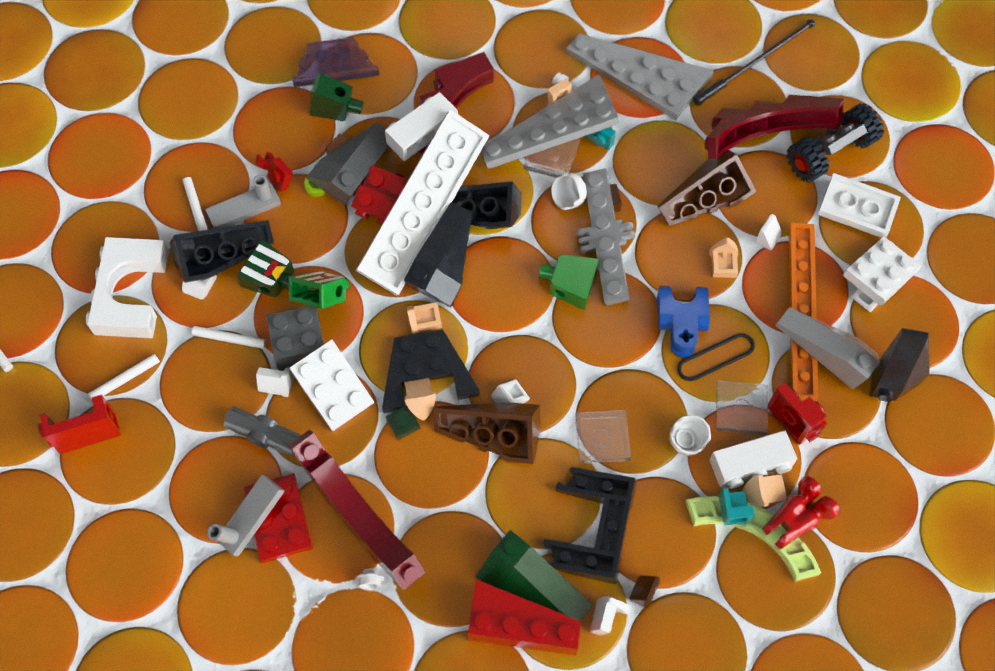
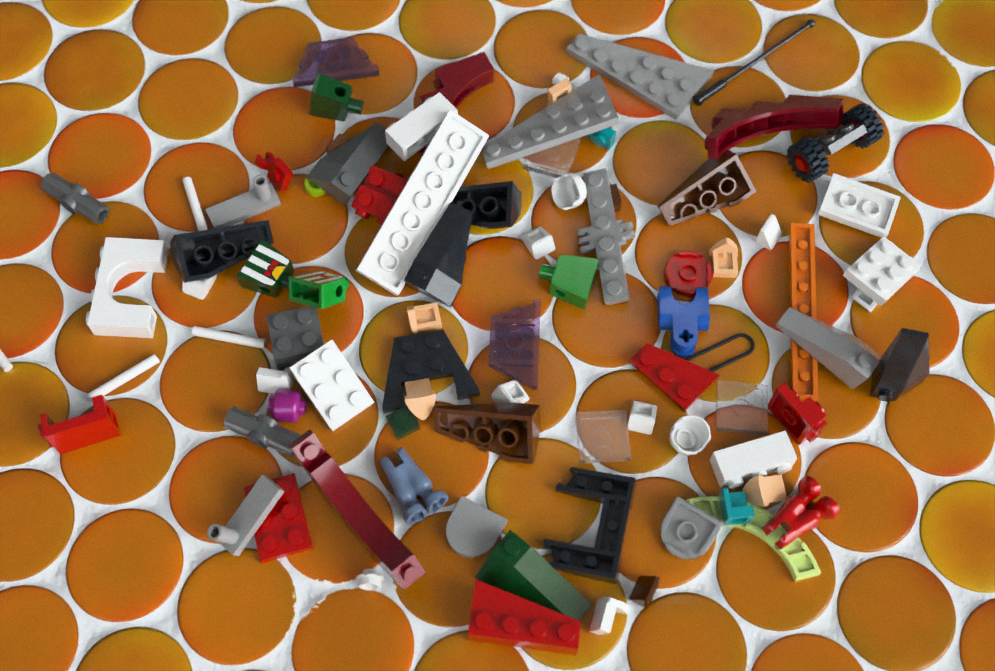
(75, 198): none -> dark grey piece
(286, 405): none -> magenta head
(409, 482): none -> sand blue piece
(473, 529): none -> light grey tile
(516, 343): none -> wing
(538, 242): none -> white slope
(642, 417): none -> white slope
(672, 375): none -> red wing
(687, 272): none -> red tile
(688, 530): none -> light grey tile

